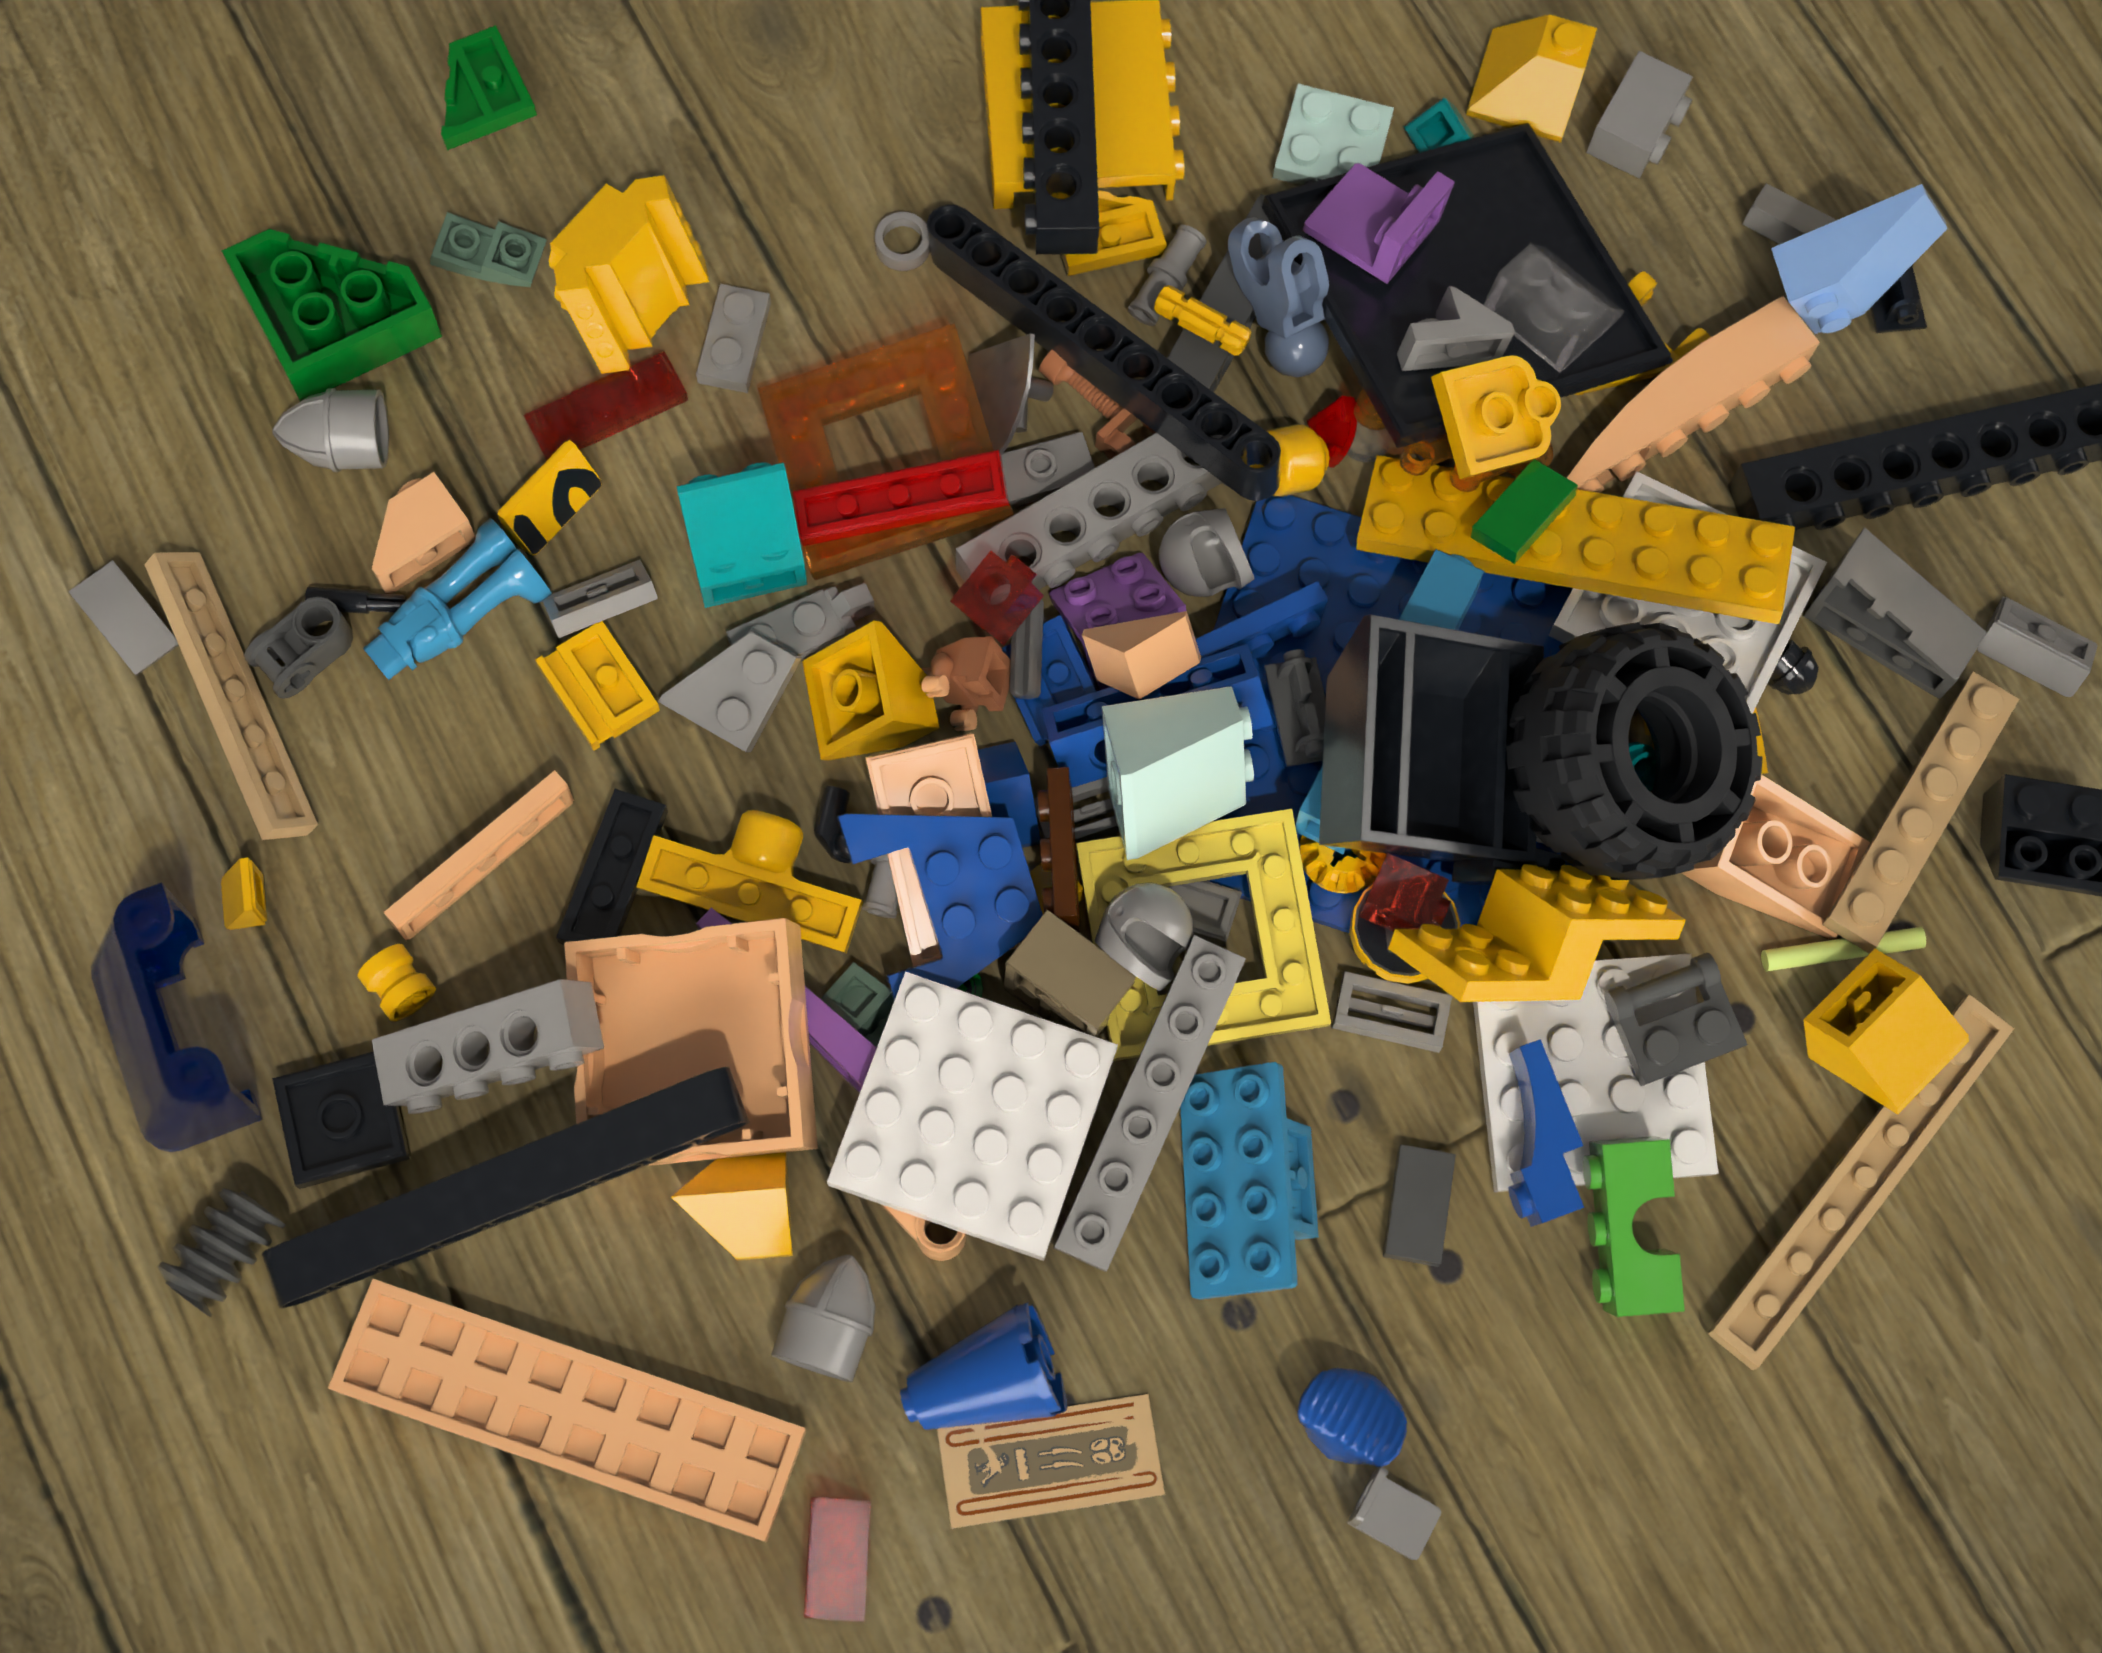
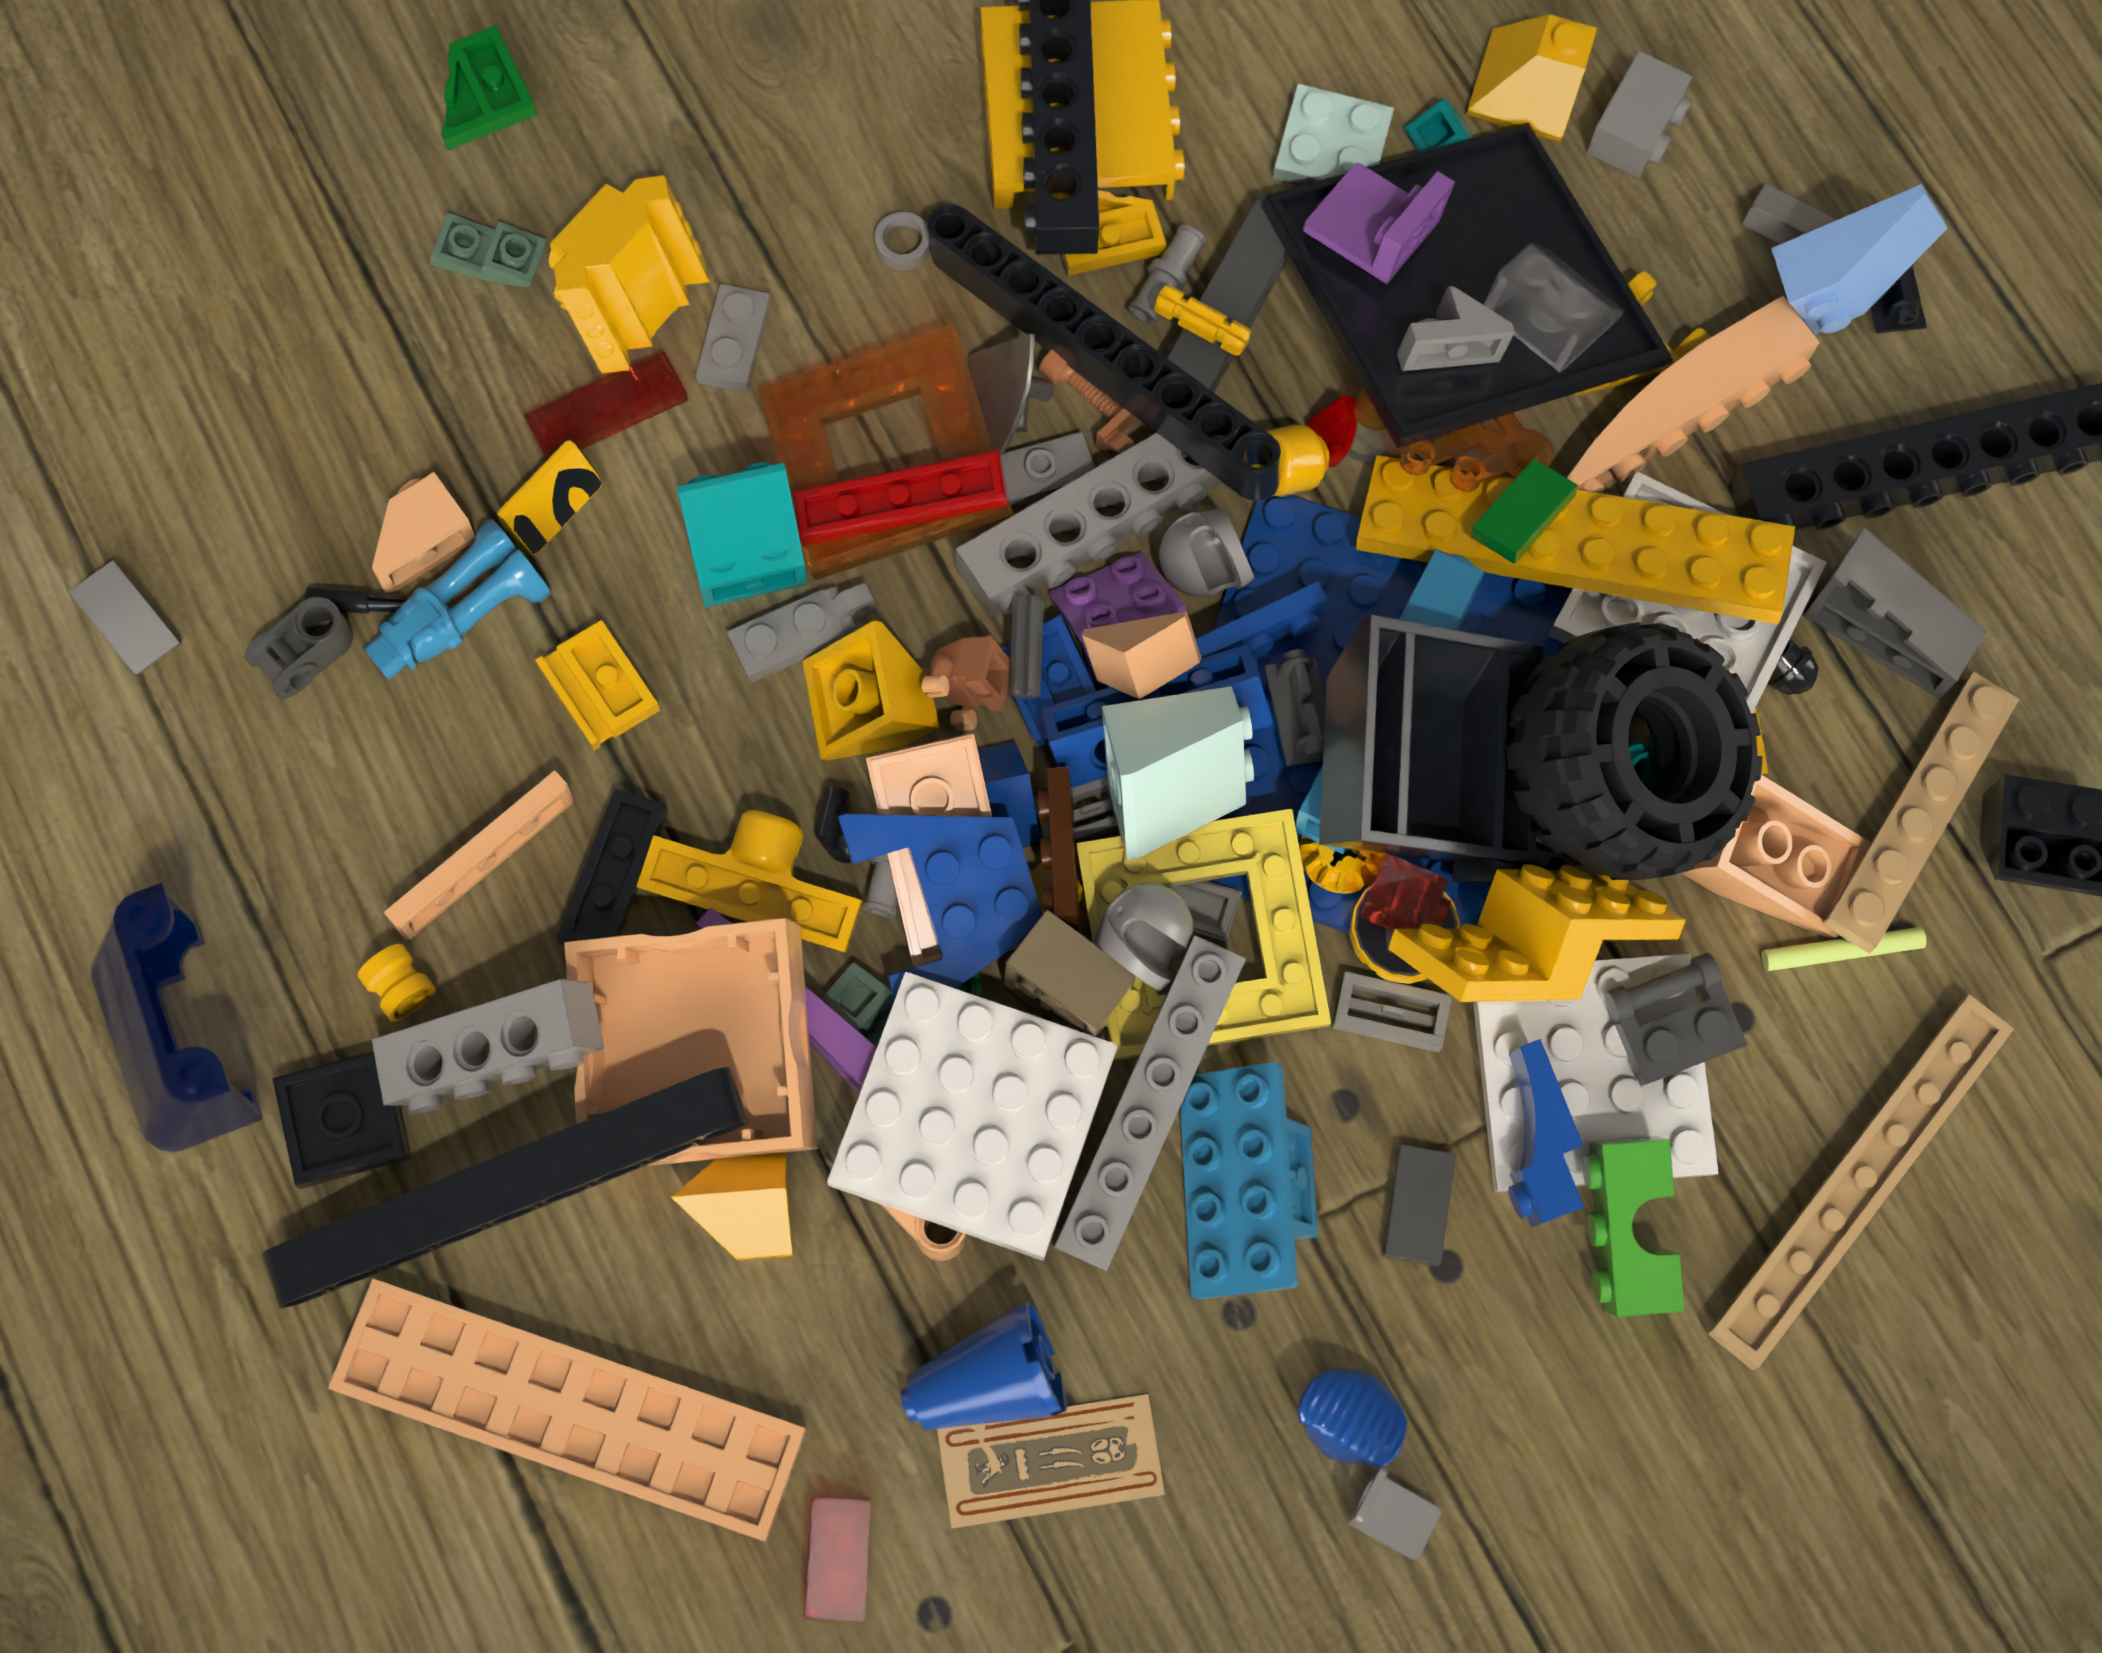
(219, 1249): dark grey piece -> none
(231, 695): tan plate -> none
(243, 896): yellow slope -> none
(329, 308): green brick -> none
(337, 429): light grey helmet -> none
(599, 598): light grey tile -> none
(735, 690): light grey wing -> none
(828, 1320): light grey helmet -> none
(1003, 618): clear red brick -> none
(1284, 294): sand blue piece -> none
(1495, 414): yellow plate -> none
(1883, 1032): yellow slope -> none
(2038, 647): light grey slope -> none

